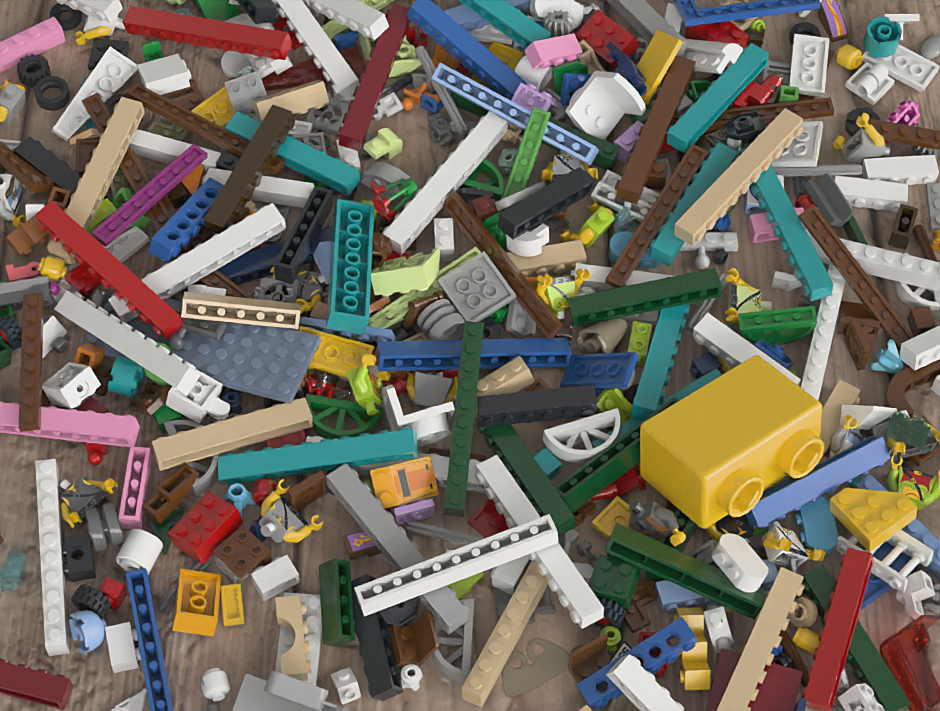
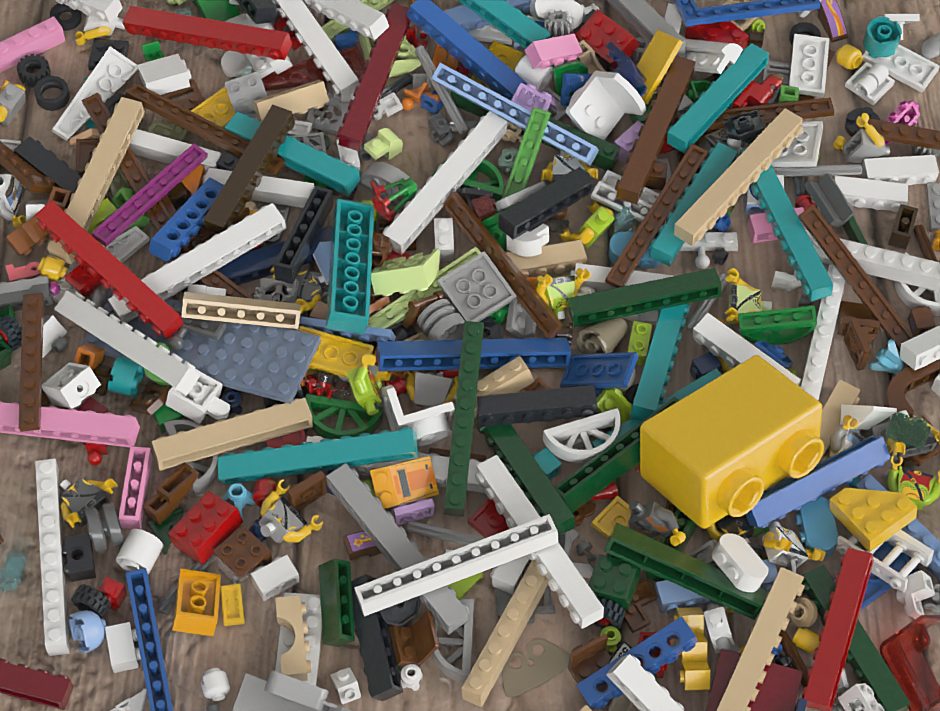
(629, 482): red bracket -> none

